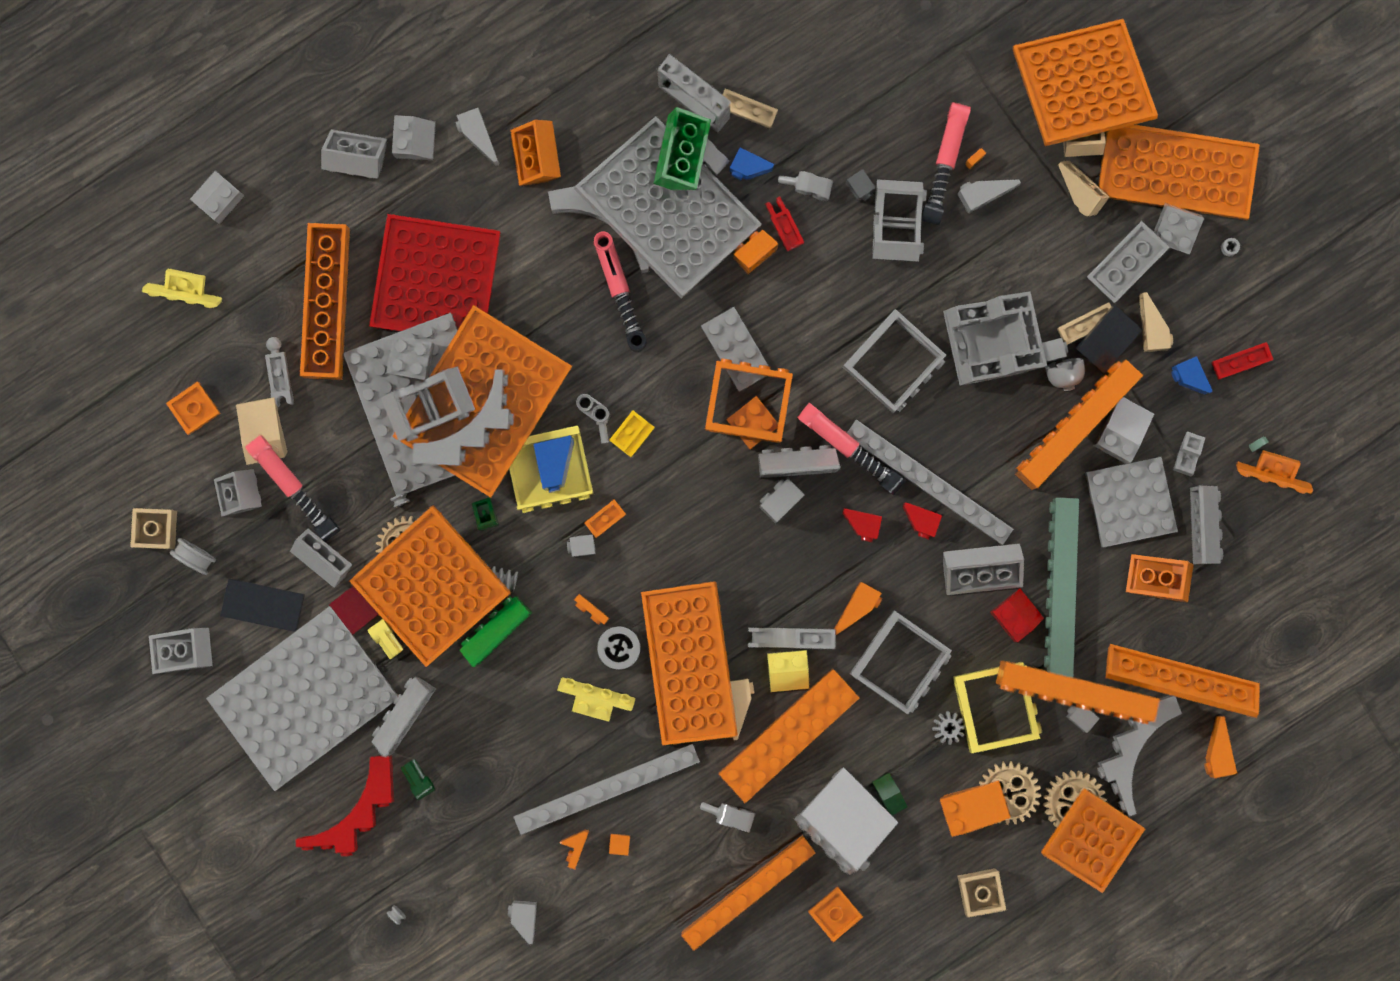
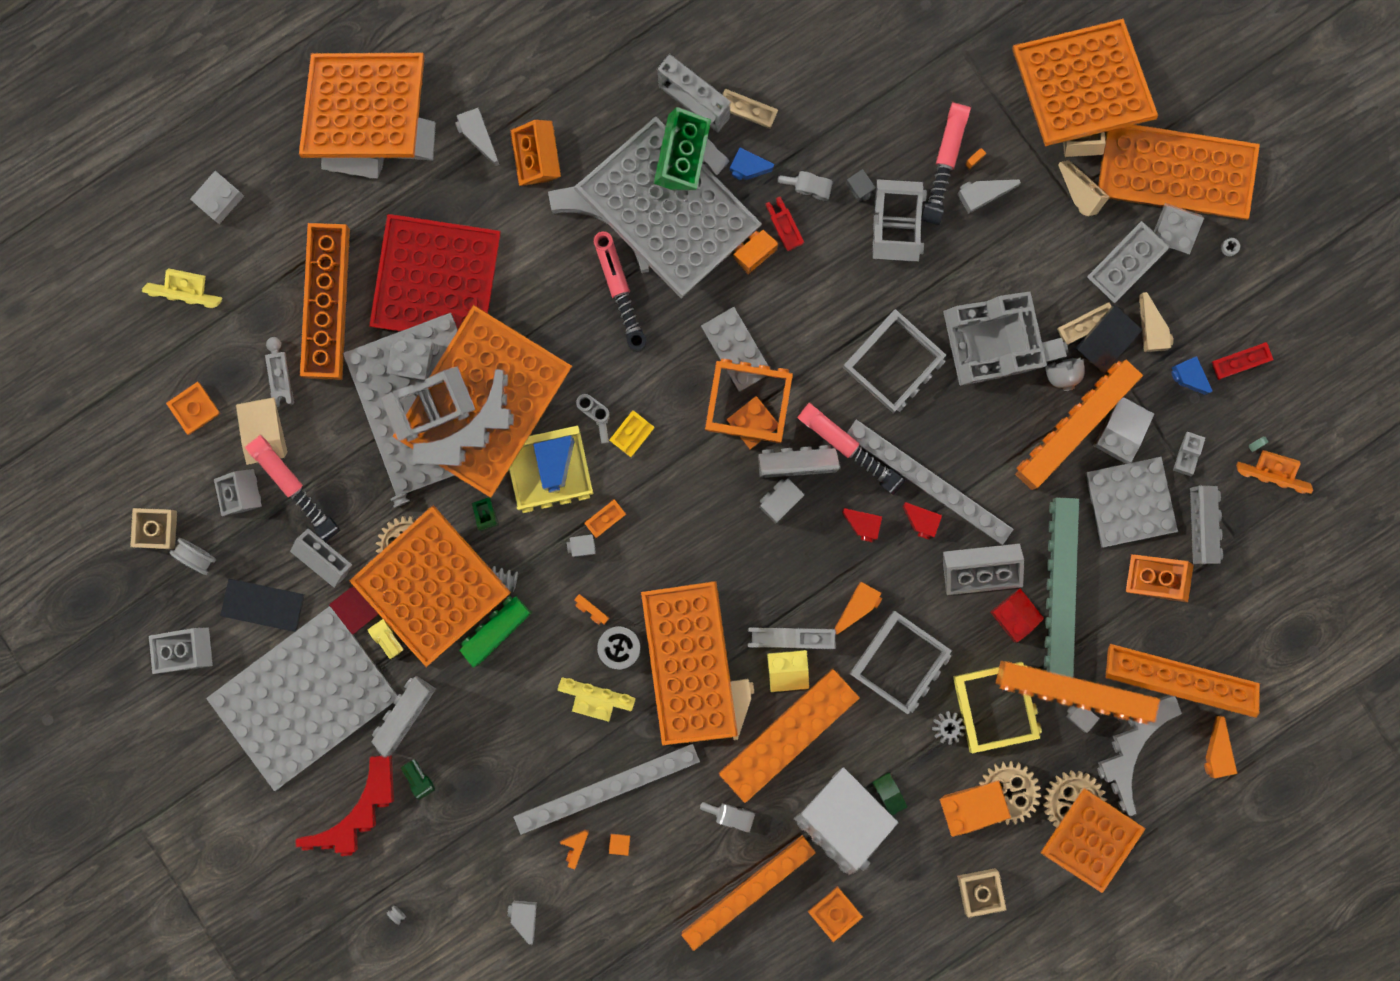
(362, 105): none -> orange plate

